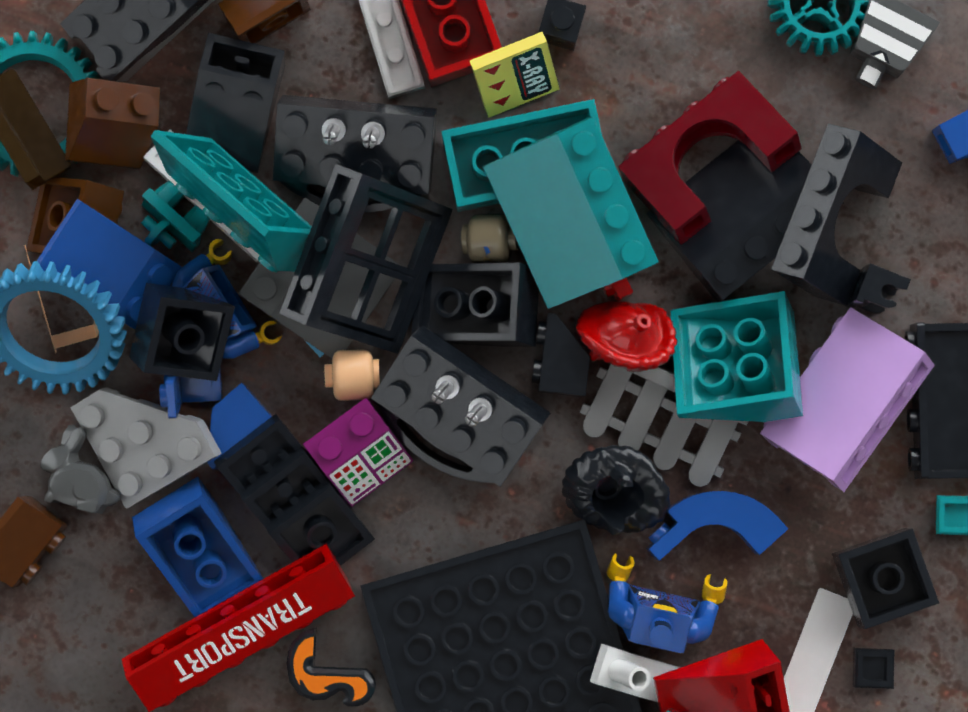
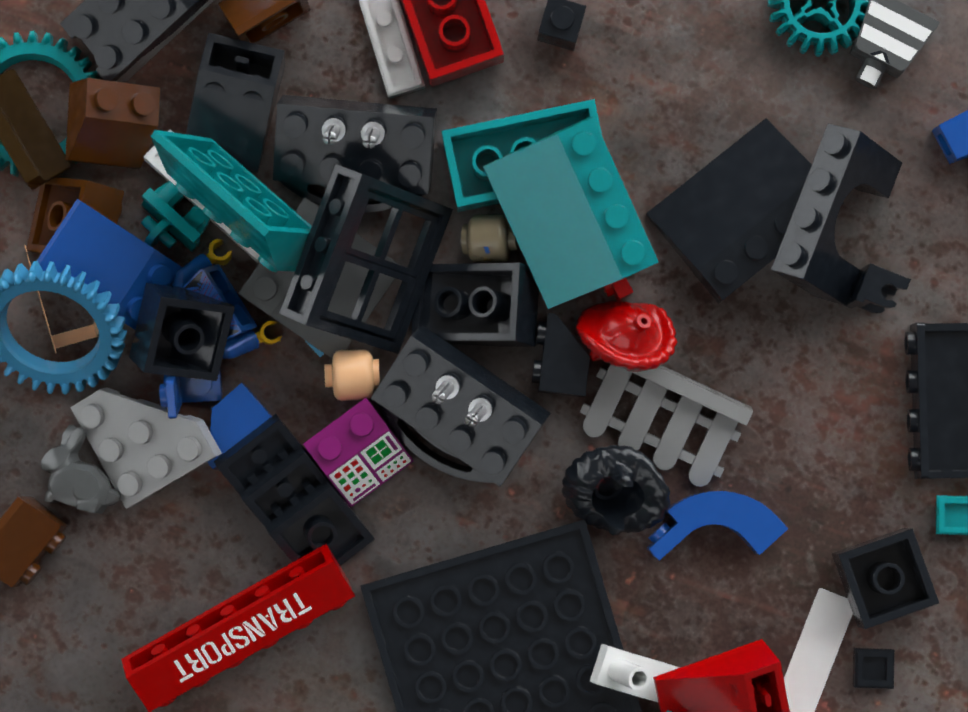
(195, 547): blue slope -> none
(323, 682): black animal -> none
(515, 74): light yellow tile -> none
(661, 617): blue torso -> none
(729, 110): dark red arch -> none
(737, 360): teal slope -> none
(850, 397): lavender panel -> none

